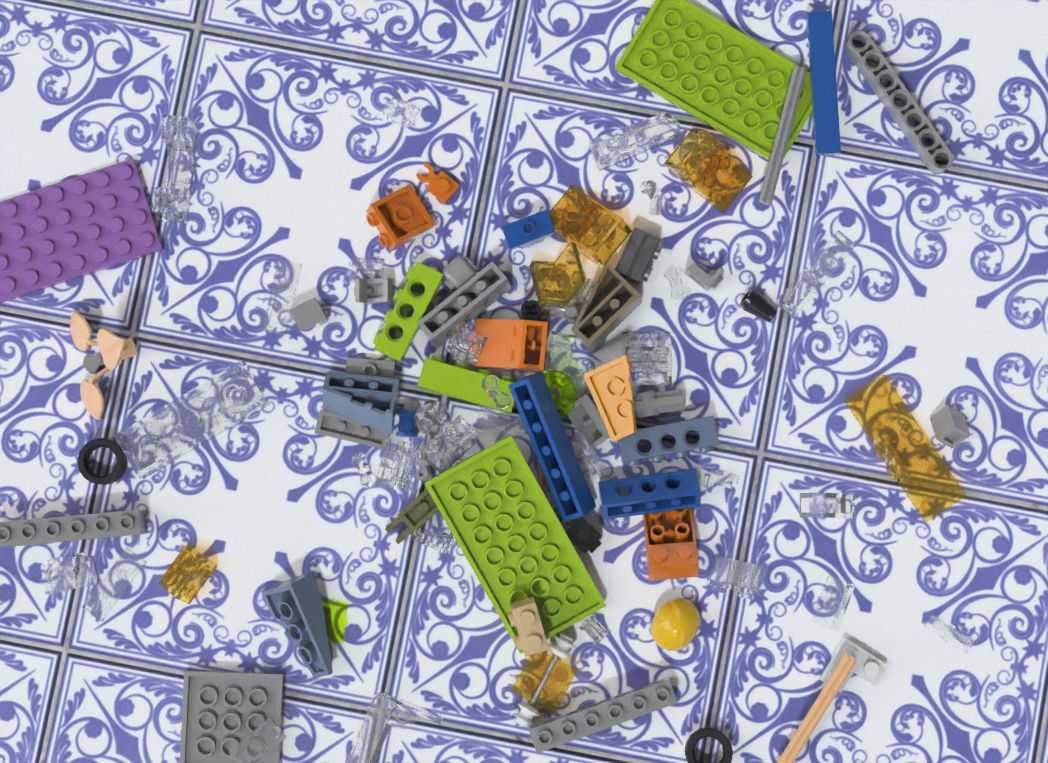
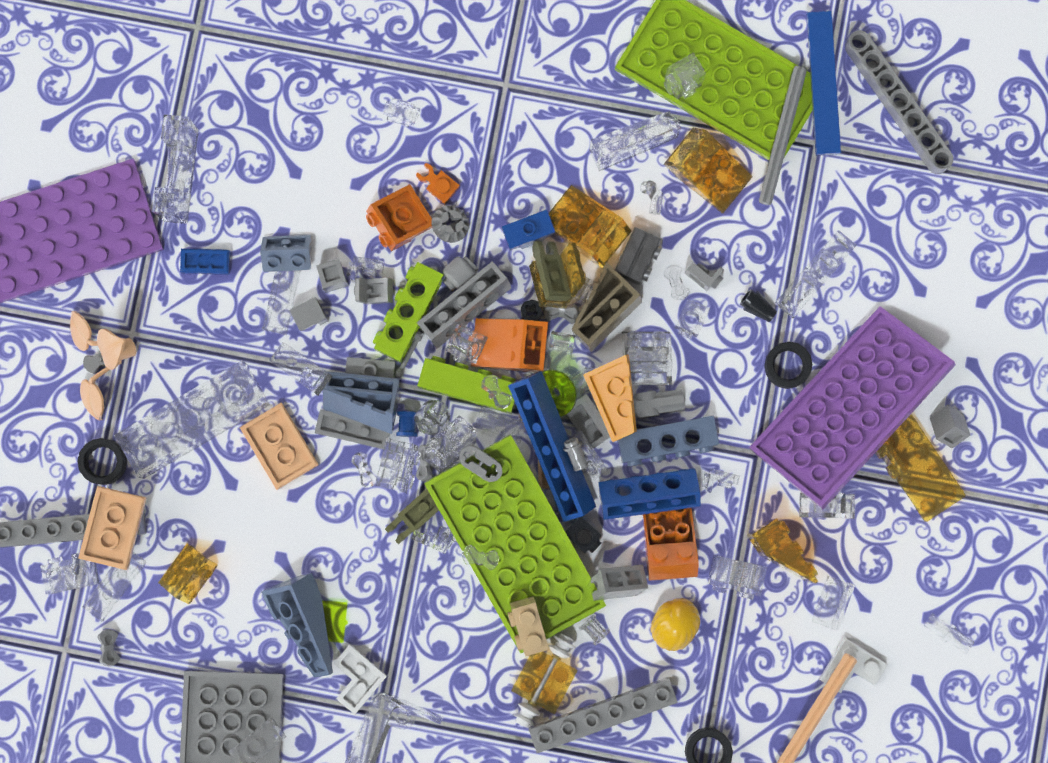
(109, 656): none -> light grey piece
(112, 528): none -> light nougat tile
(205, 261): none -> blue plate
(279, 446): none -> light nougat tile
(286, 253): none -> sand blue bracket
(300, 368): none -> clear tile
(332, 275): none -> light grey panel
(364, 676): none -> white plate
(399, 372): none -> light grey hinge
(446, 232): none -> light grey gear
(477, 468): none -> light grey beam
(489, 559): none -> clear piece
(551, 271): none -> olive hinge
(575, 453): none -> light grey pin
(619, 582): none -> light grey hinge
(684, 77): none -> clear brick
(691, 308): none -> clear brick
(775, 545): none -> clear yellow slope
(806, 362): none -> black tyre
(852, 407): none -> medium lavender plate

